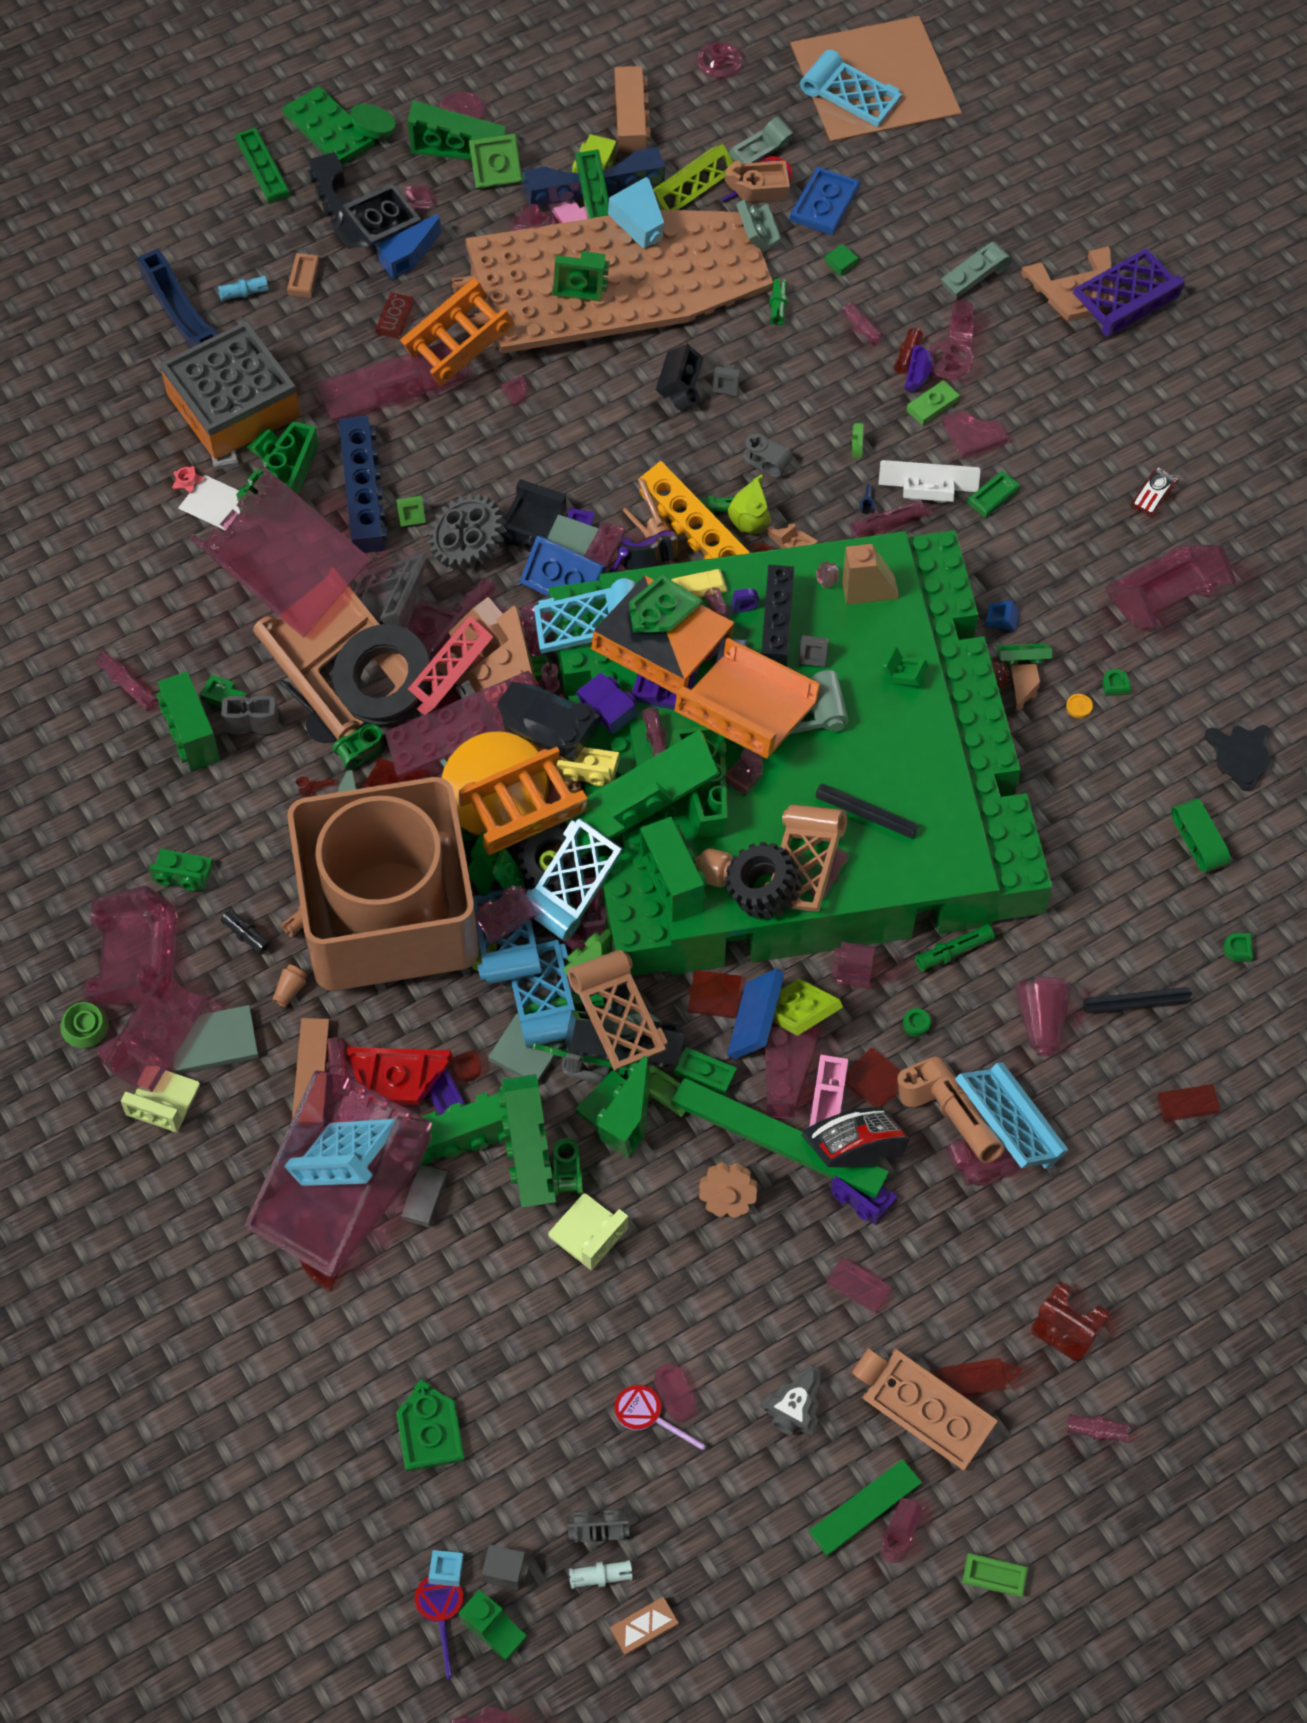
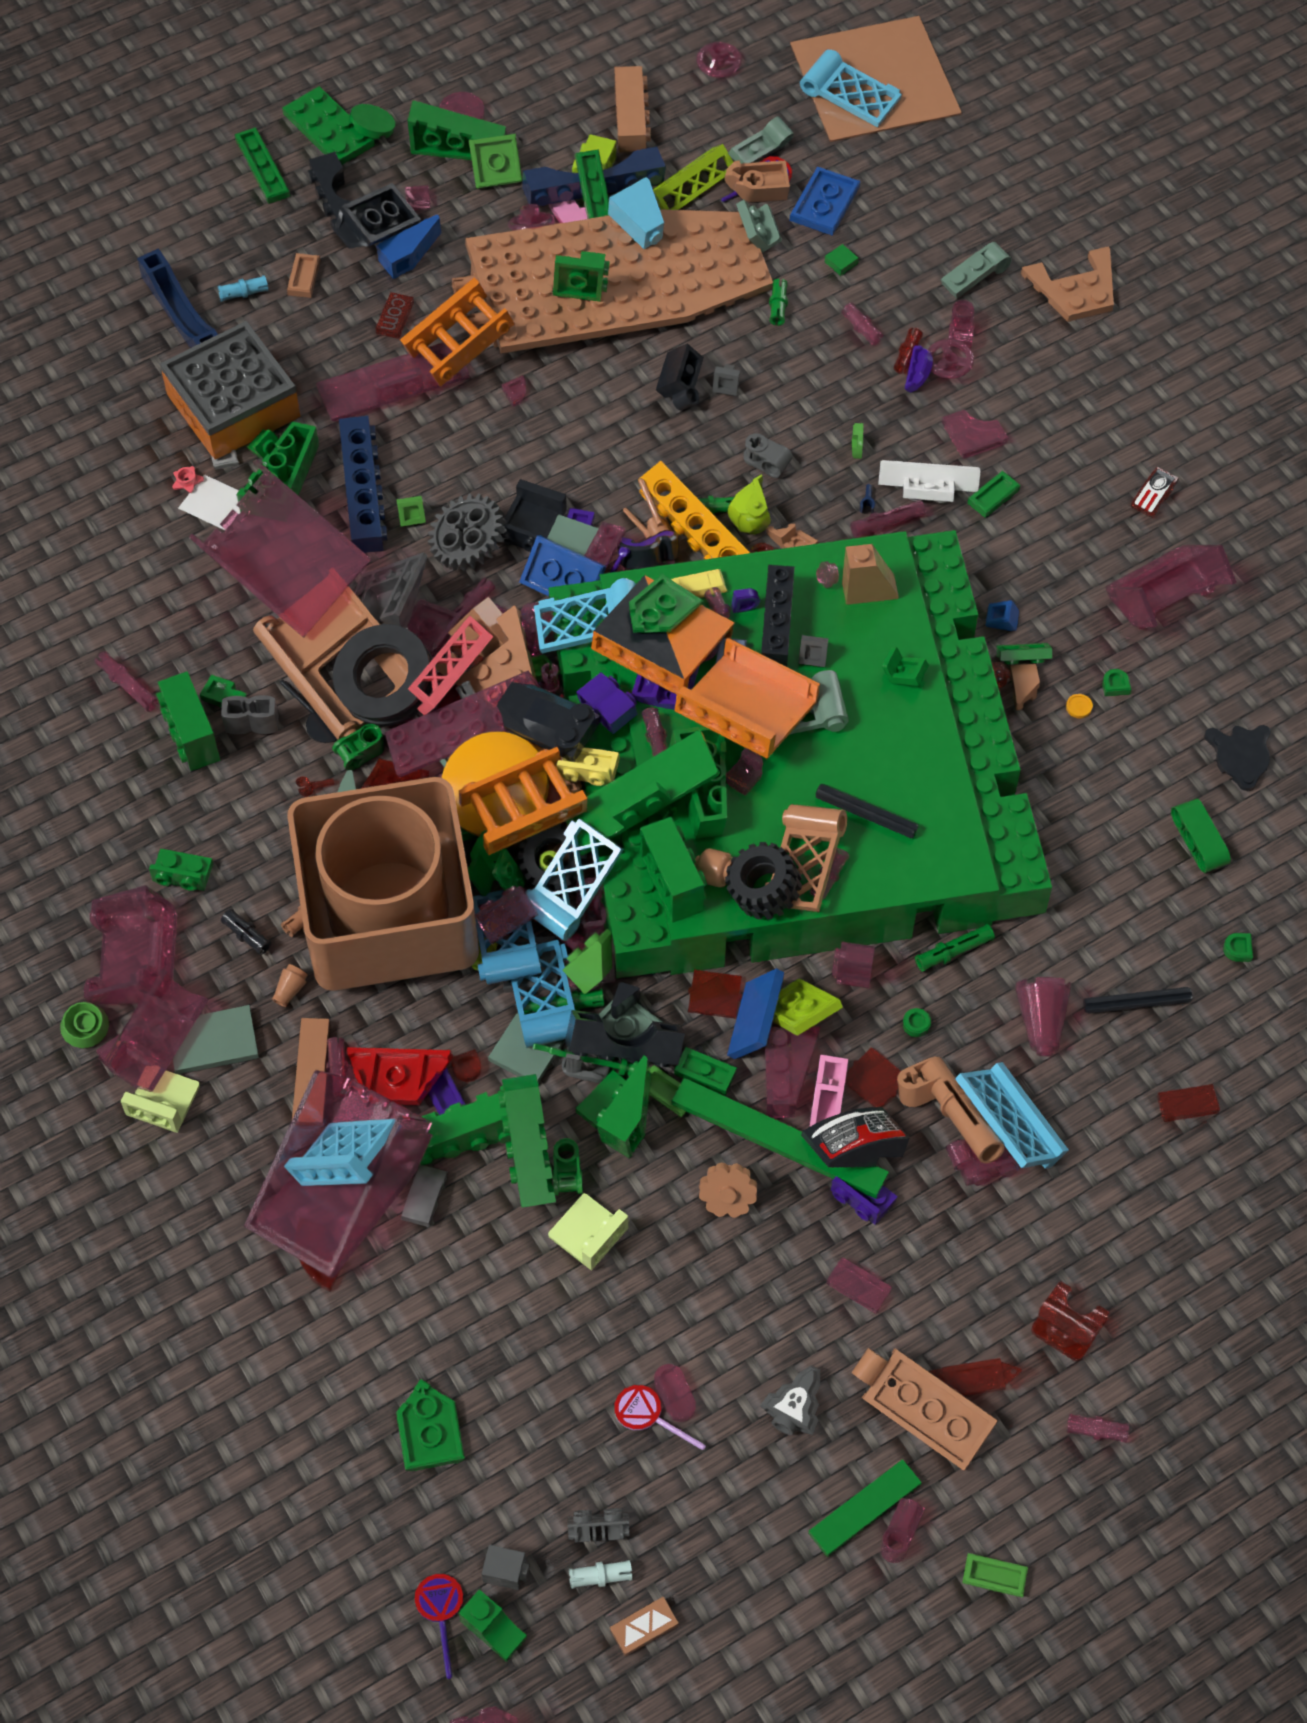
(446, 1568): medium azure tile -> none
(605, 974): nougat piece -> none
(933, 403): bright green plate -> none
(1140, 303): dark purple fence -> none

